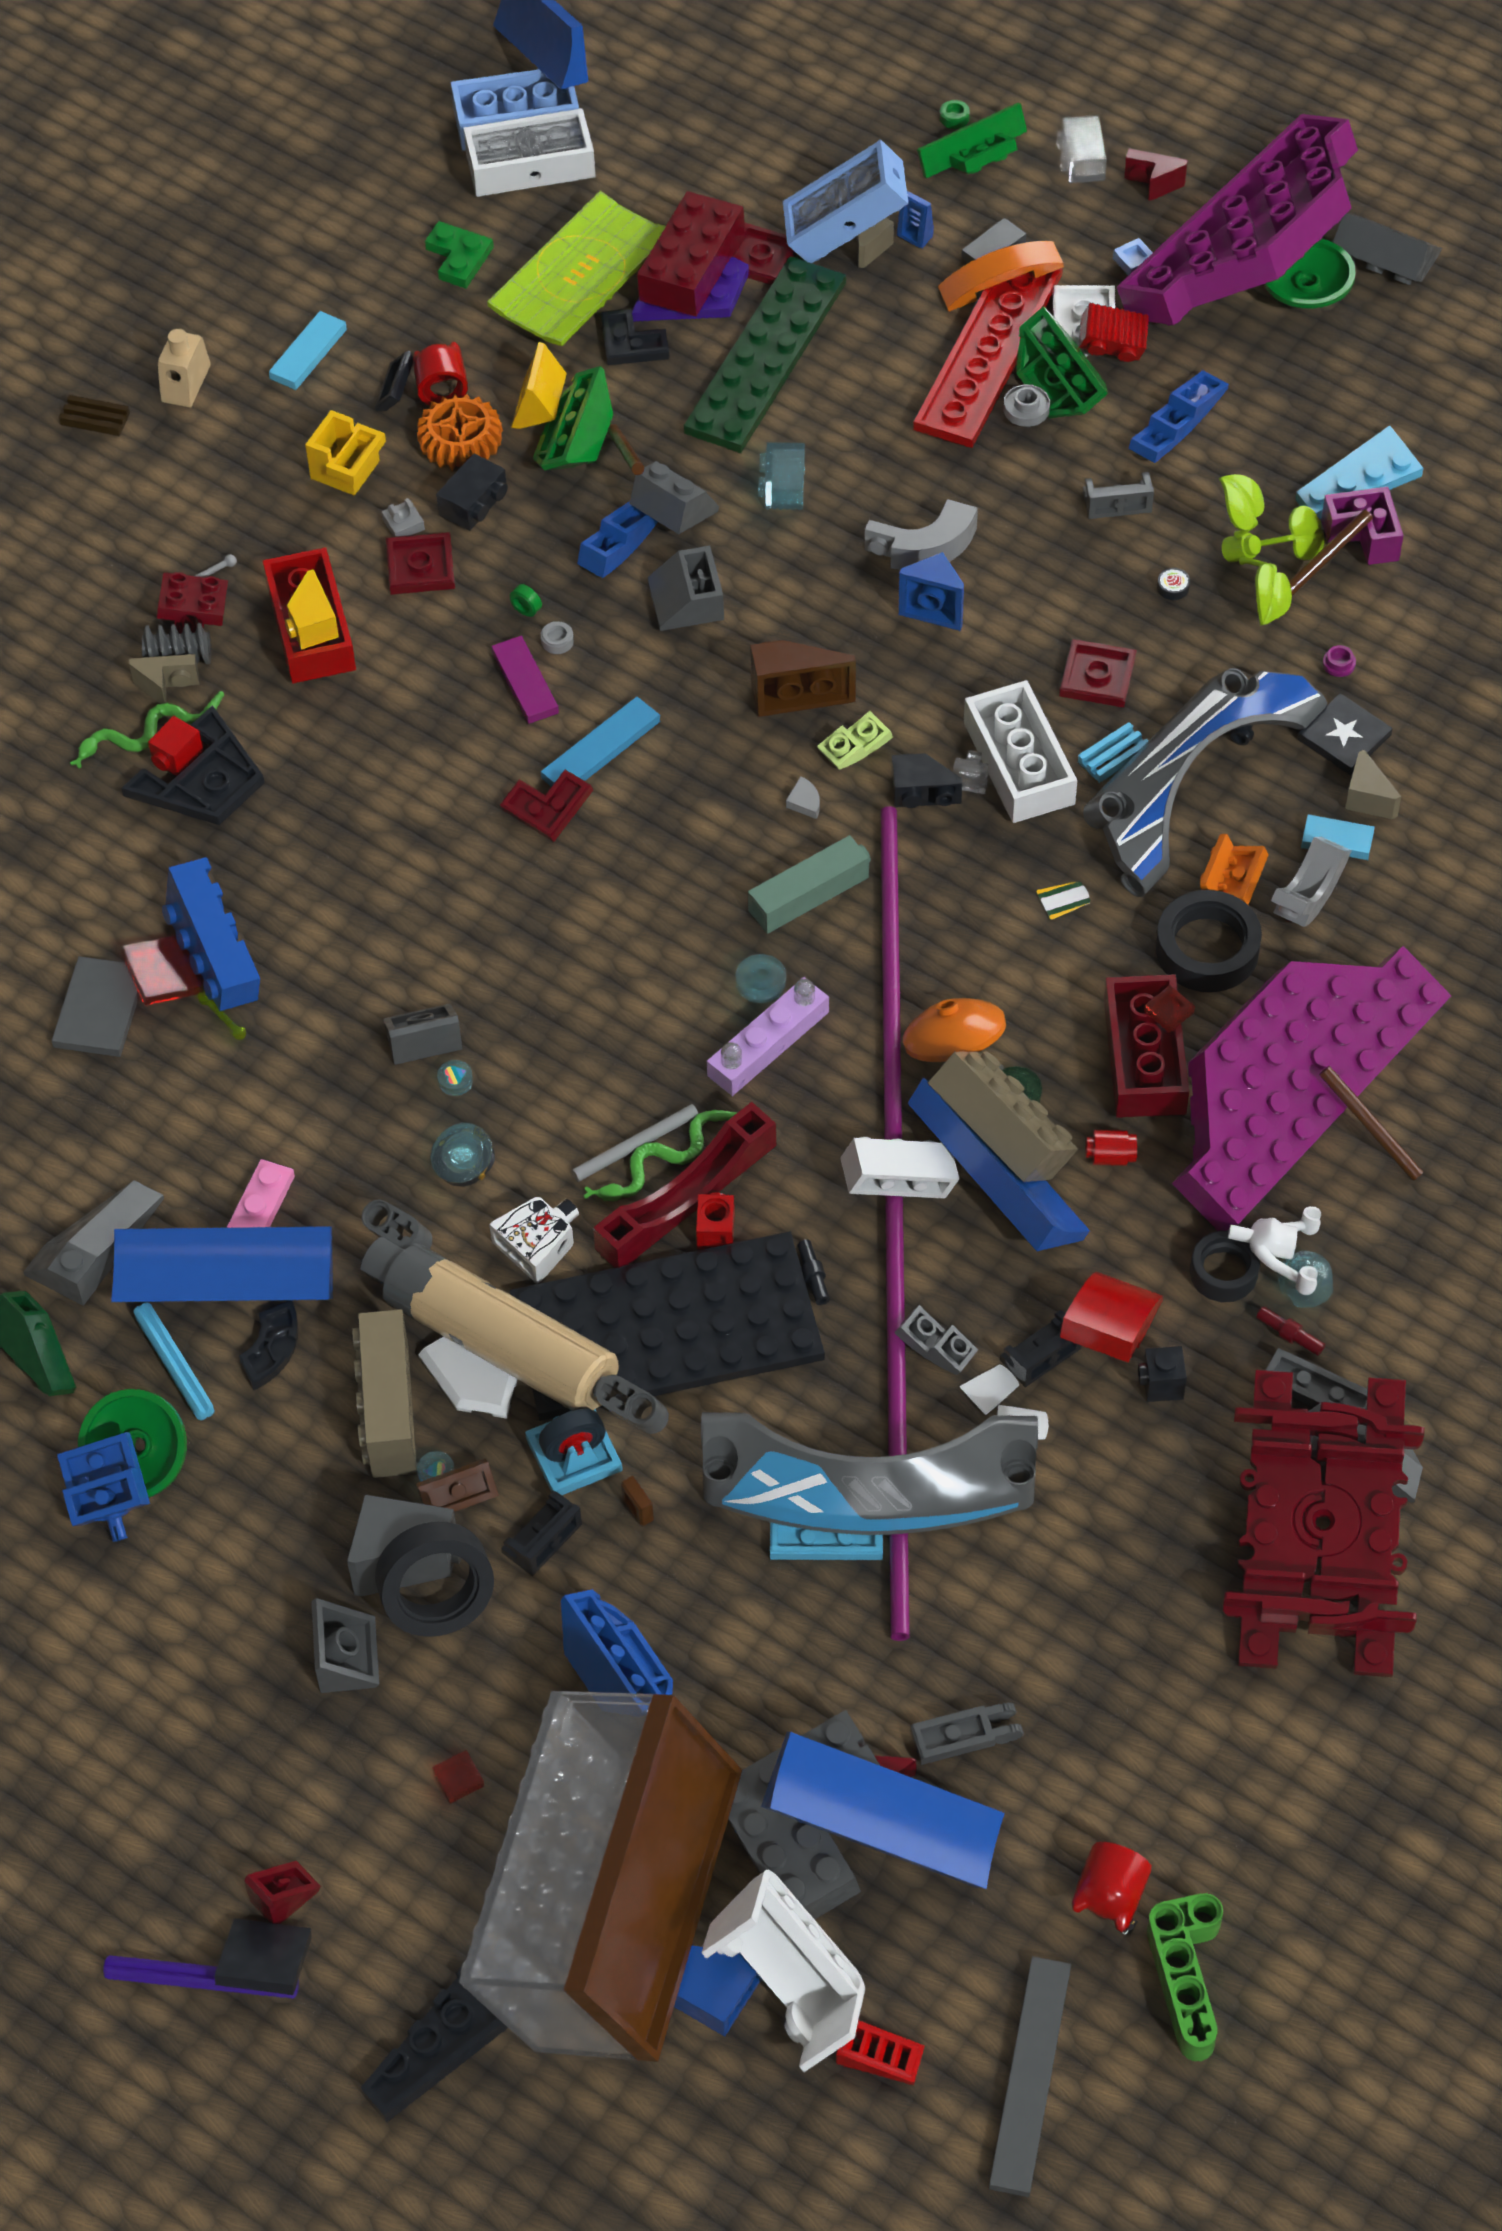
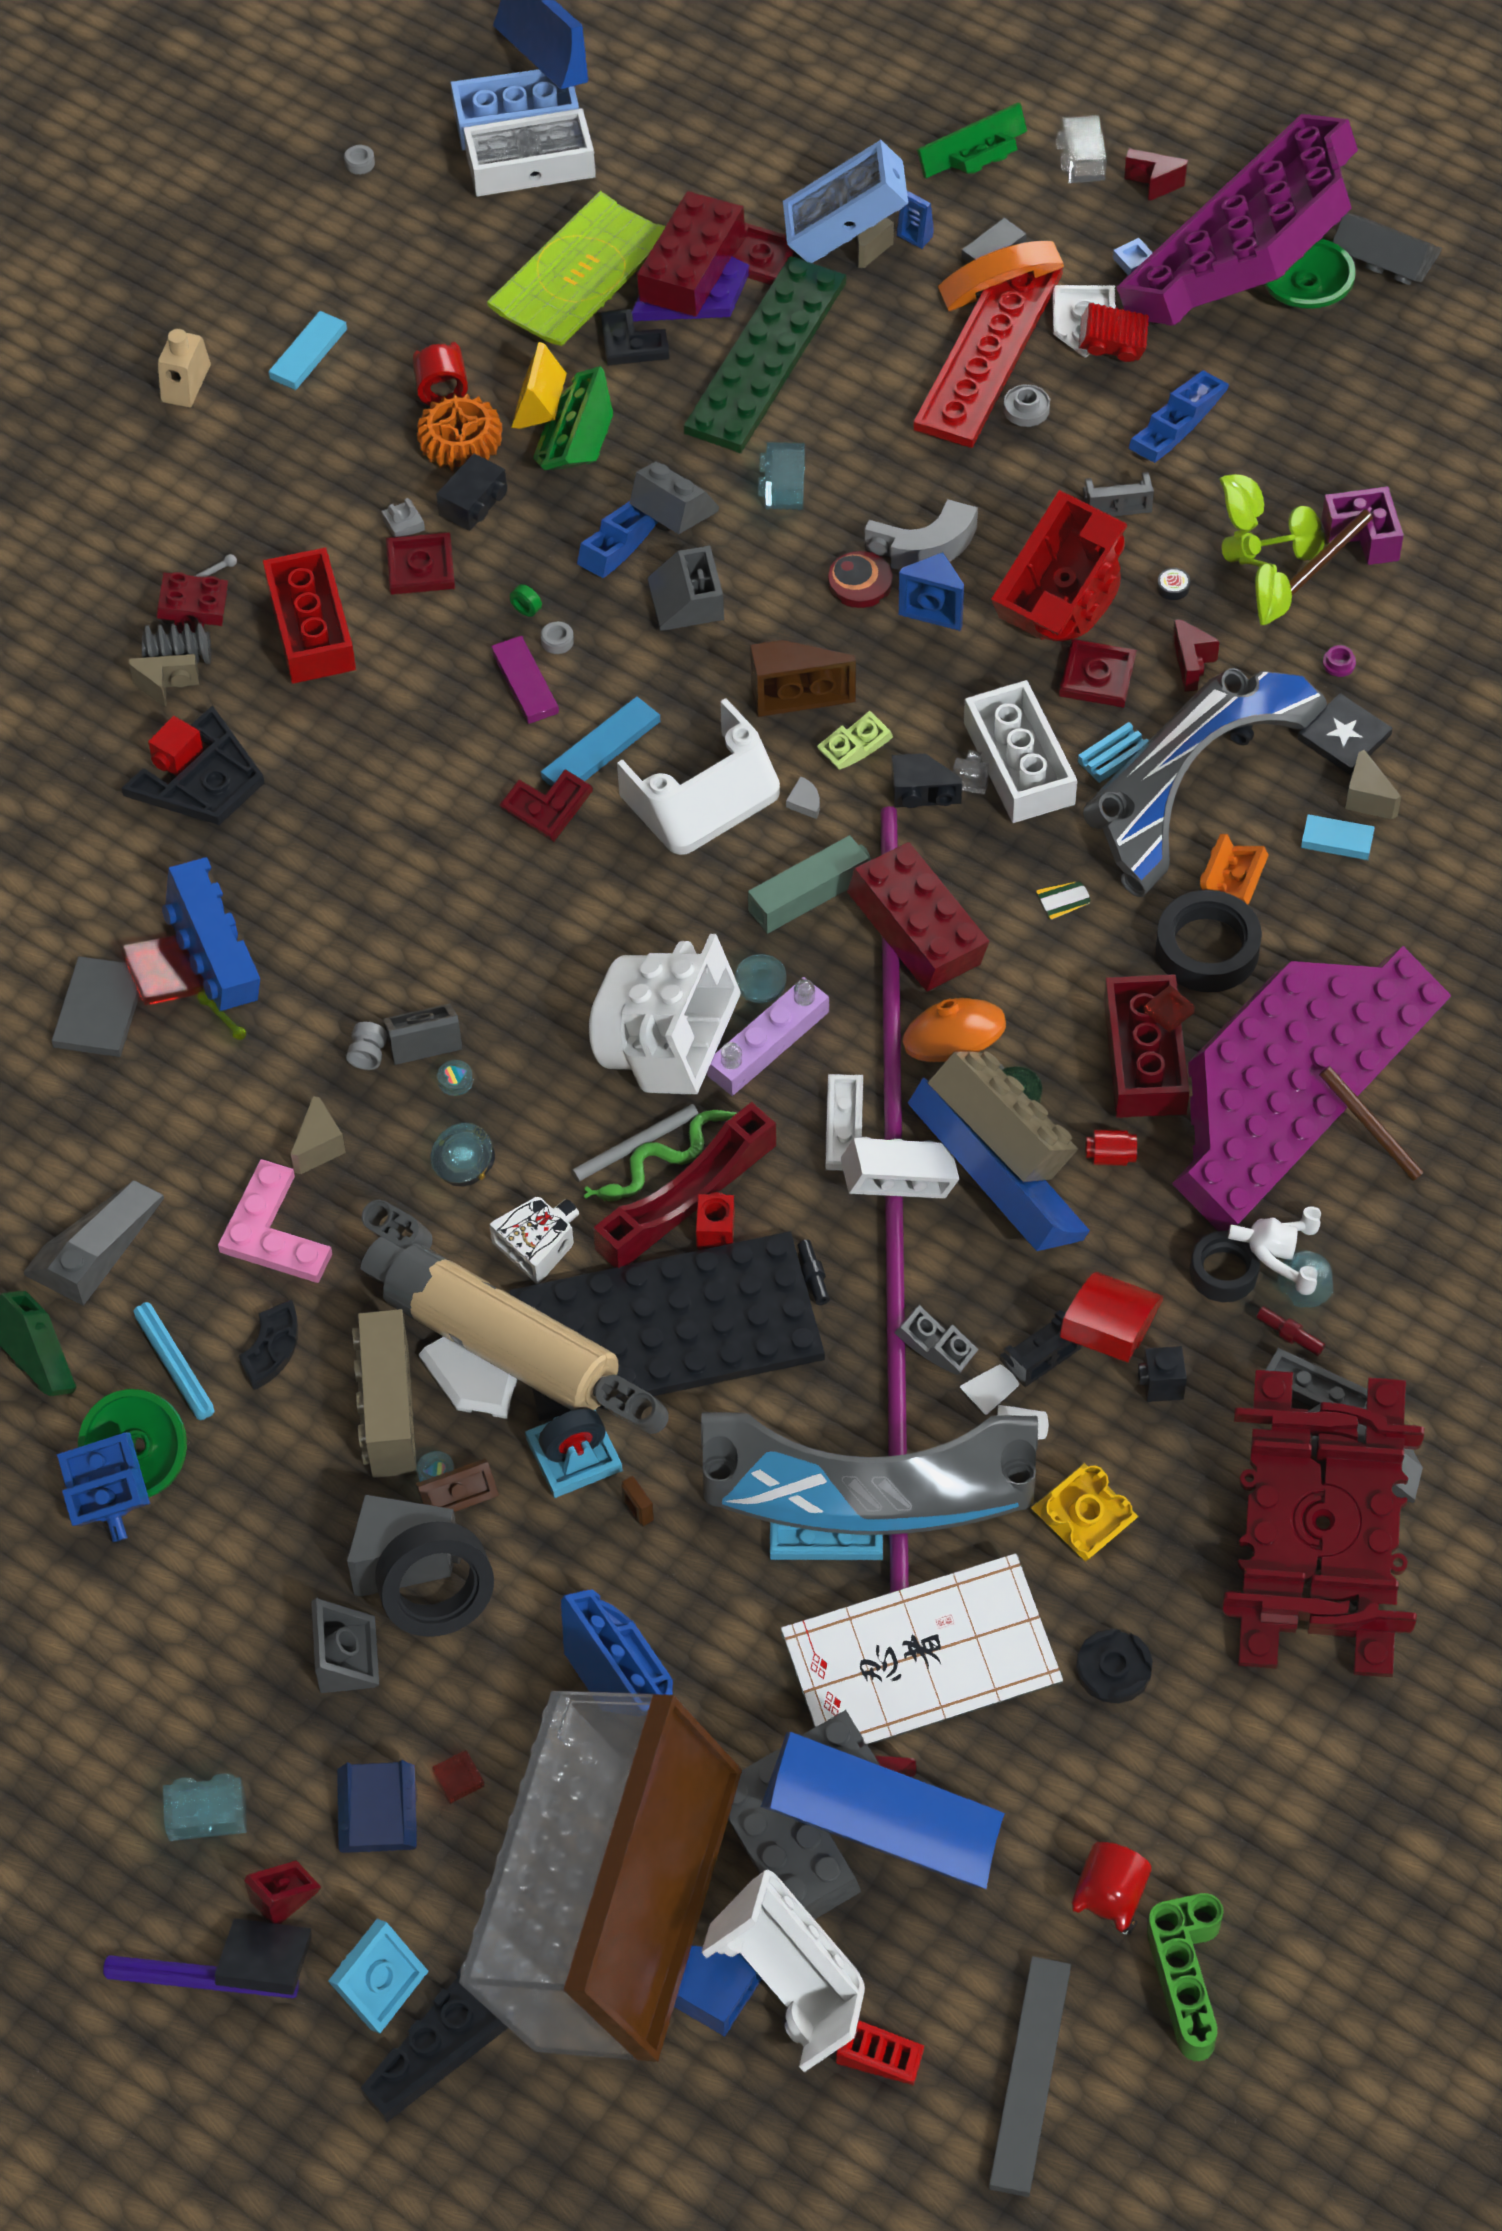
(89, 745): bright green animal -> none
(96, 411): dark brown tile -> none
(204, 1807): none -> clear light blue brick
(222, 1264): blue arch -> none
(310, 614): yellow slope -> none
(317, 1139): none -> dark tan slope
(343, 453): yellow plate -> none
(359, 159): none -> light grey tile
(366, 1045): none -> light grey wheel
(377, 1807): none -> dark blue slope
(378, 1976): none -> medium azure tile
(394, 382): black tile -> none
(464, 252): green plate -> none
(543, 1534): black hinge -> none
(625, 449): reddish brown bar -> none
(664, 1015): none -> white brick
(711, 801): none -> white windscreen
(843, 1116): none -> white tile
(860, 579): none -> tile
(917, 916): none -> dark red brick
(925, 1652): none -> white piece
(954, 114): green tile -> none
(963, 1732): dark grey hinge -> none
(1058, 366): green wedge -> none
(1063, 572): none -> red brick
(1085, 1510): none -> yellow slope
(1114, 1666): none -> black tile
(1192, 650): none -> dark red slope
(1313, 882): light grey arch -> none
(1375, 464): medium azure wing -> none

